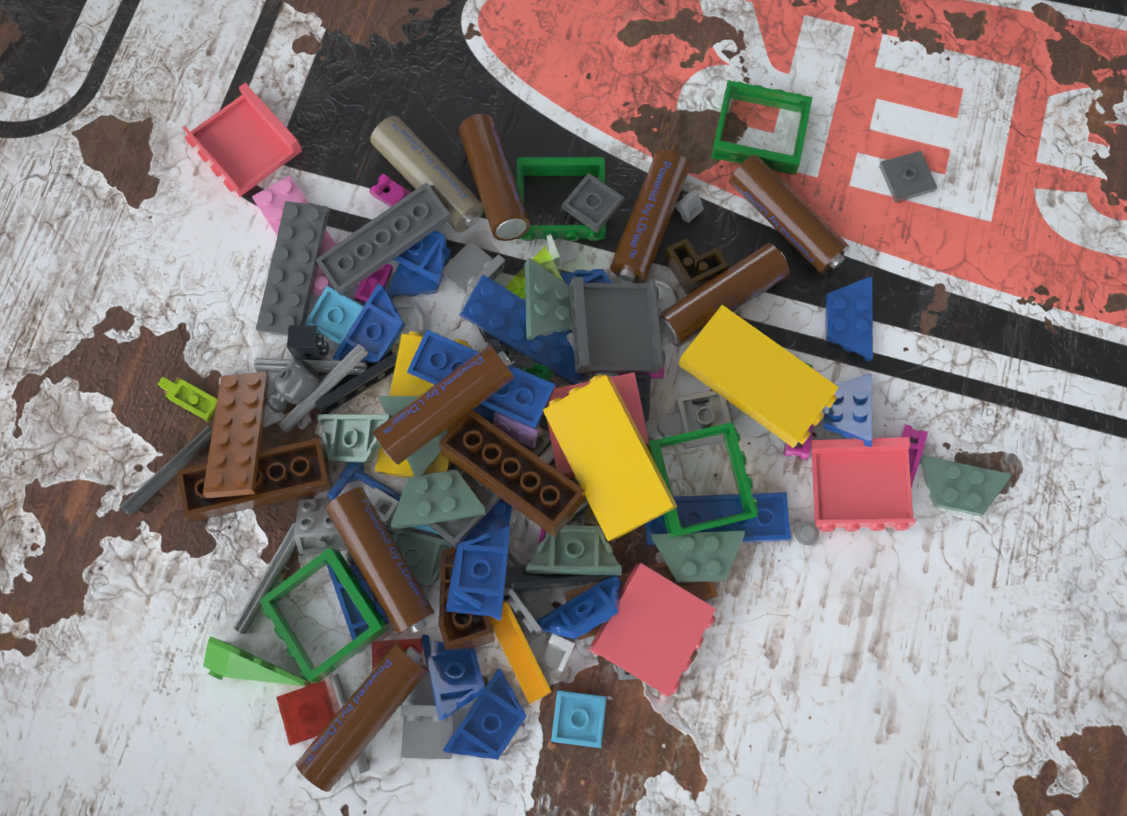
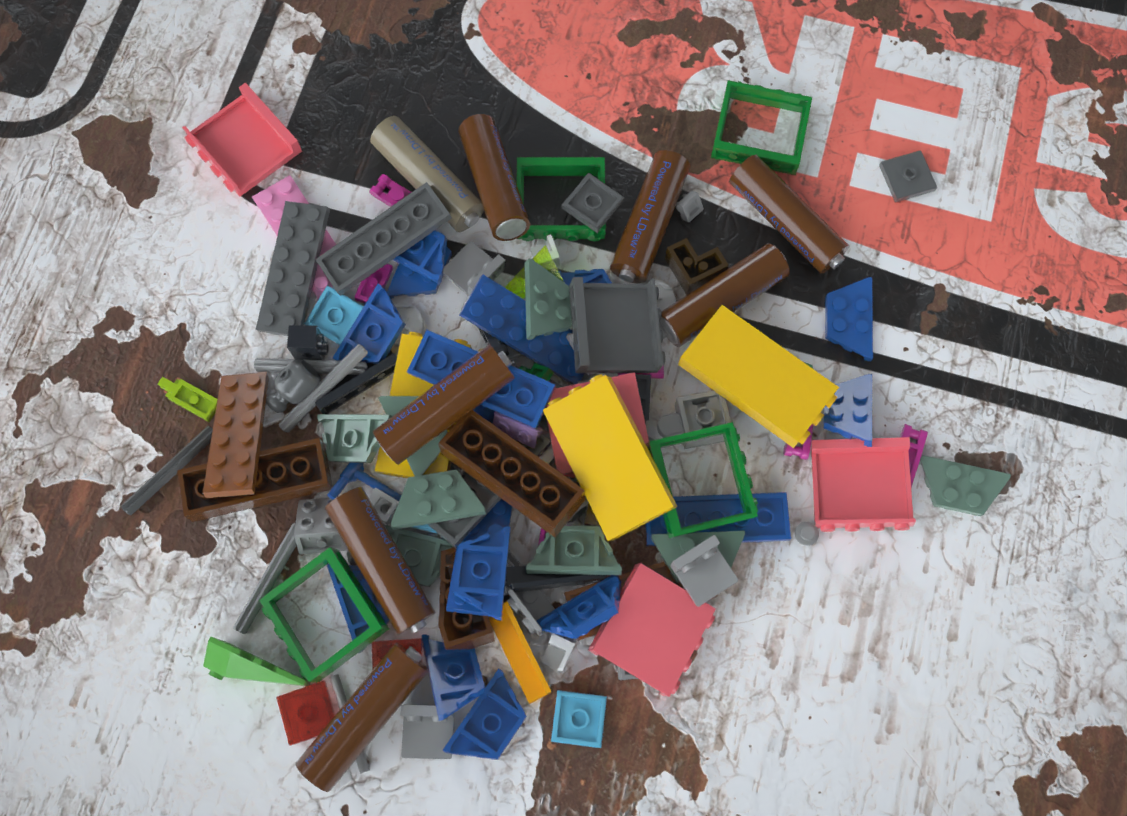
(704, 571): none -> light grey bracket

